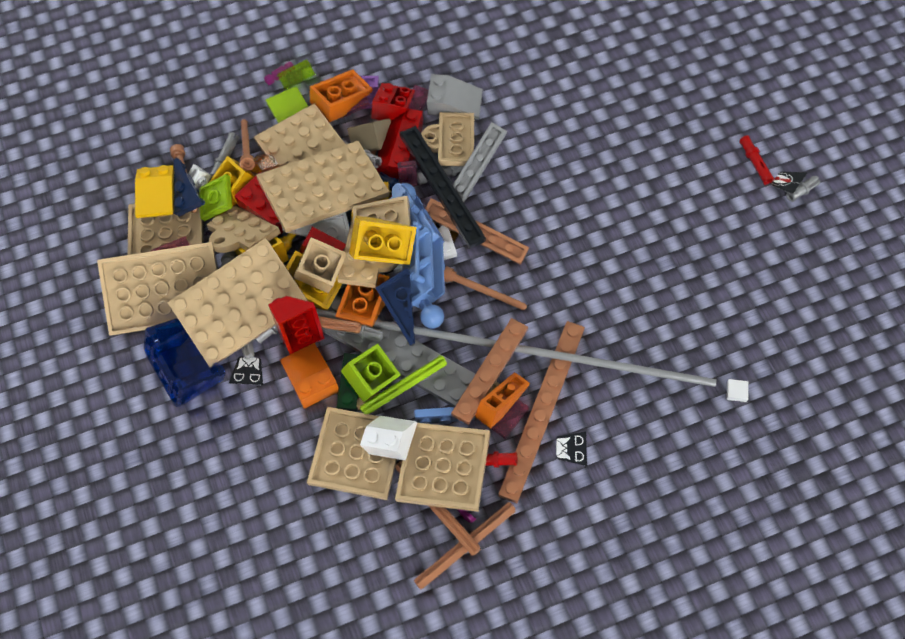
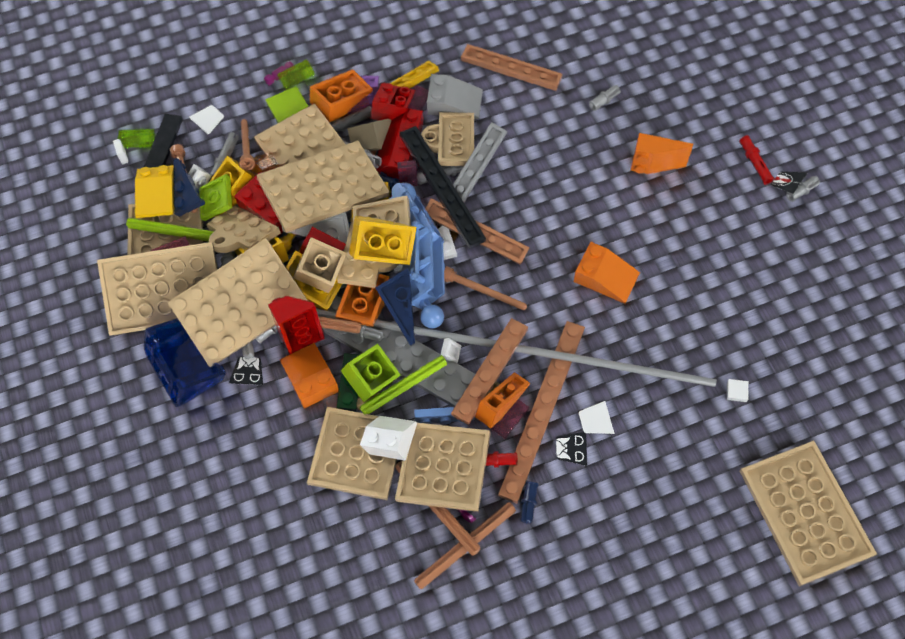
(120, 150): none -> white tile
(137, 138): none -> clear neon green tile
(164, 140): none -> black tile
(168, 229): none -> lime axle
(207, 118): none -> white sticker
(341, 125): none -> dark grey pin
(416, 75): none -> yellow tile
(451, 350): none -> white tile
(511, 67): none -> nougat plate
(529, 502): none -> dark blue axle
(596, 419): none -> white sticker
(604, 97): none -> light grey axle
(606, 273): none -> orange slope
(659, 154): none -> orange slope
(807, 513): none -> tan plate

